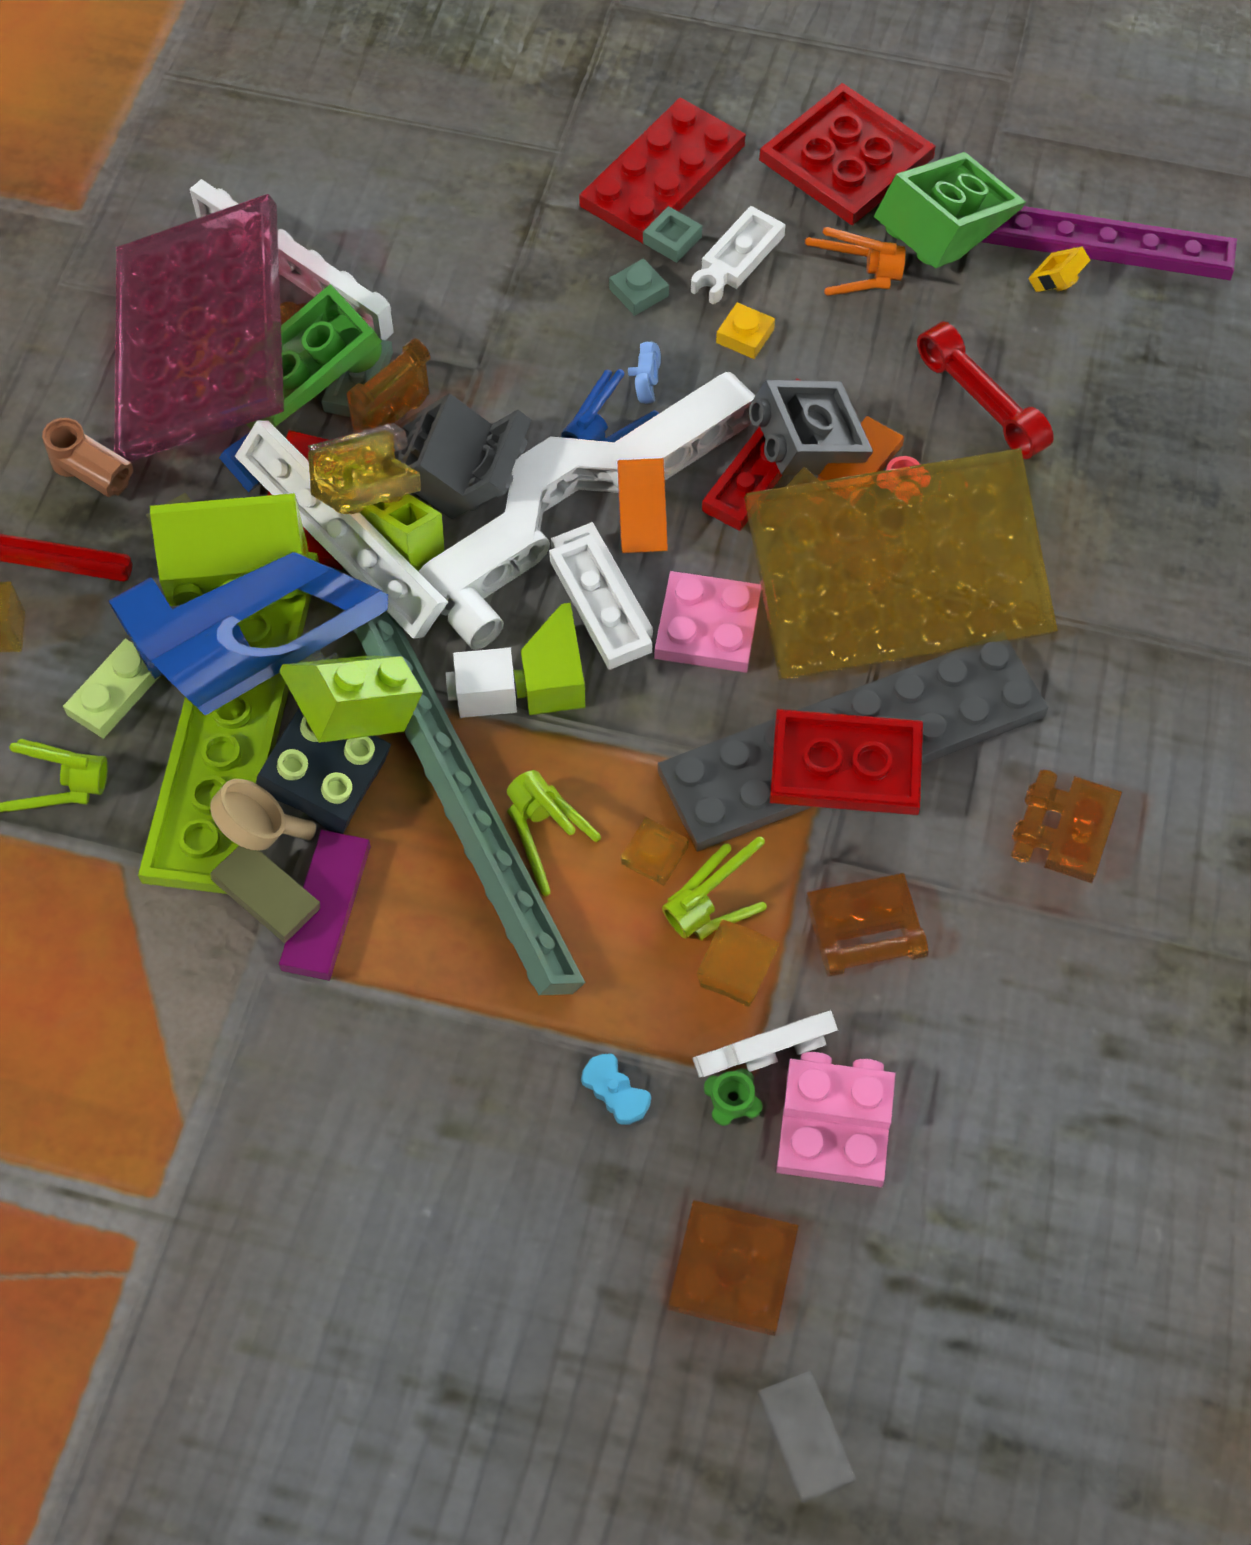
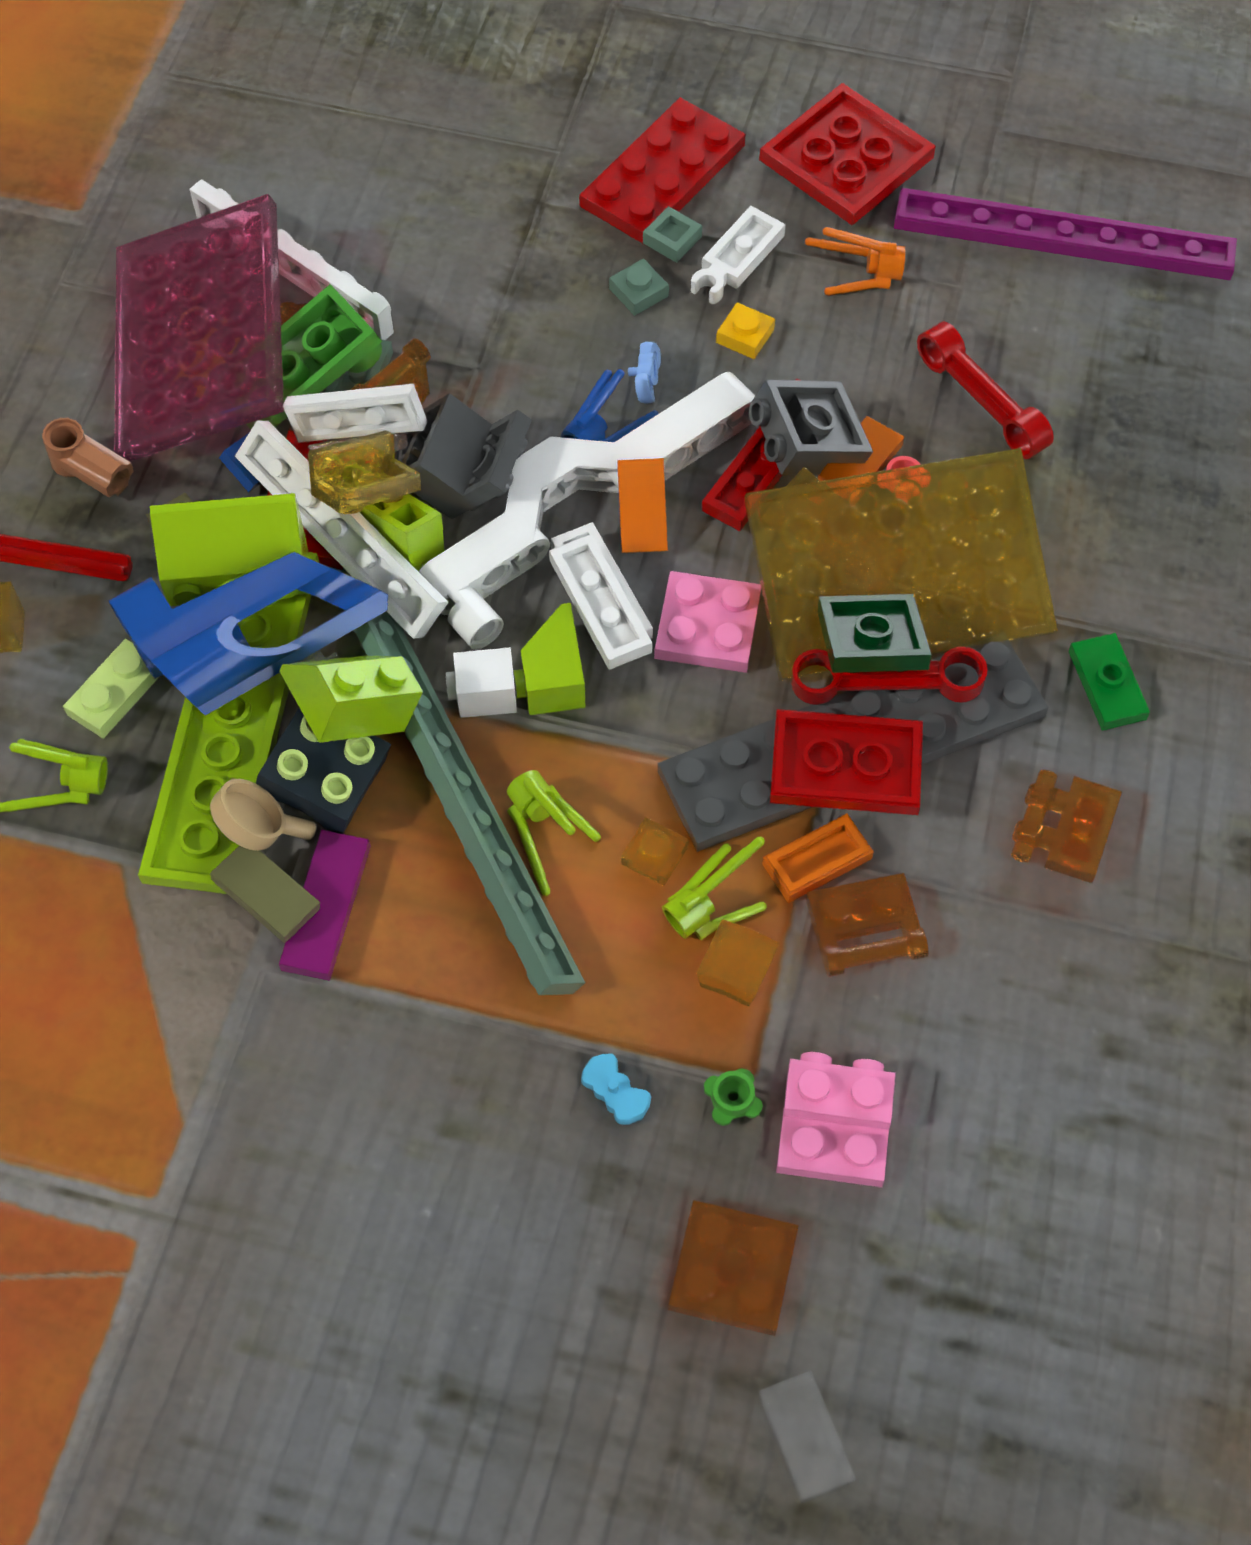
(355, 413): none -> white tile
(760, 1049): white plate -> none
(817, 858): none -> orange tile
(873, 633): none -> dark green plate
(892, 680): none -> red piece
(946, 208): bright green slope -> none
(1059, 270): yellow plate -> none
(1109, 681): none -> green plate

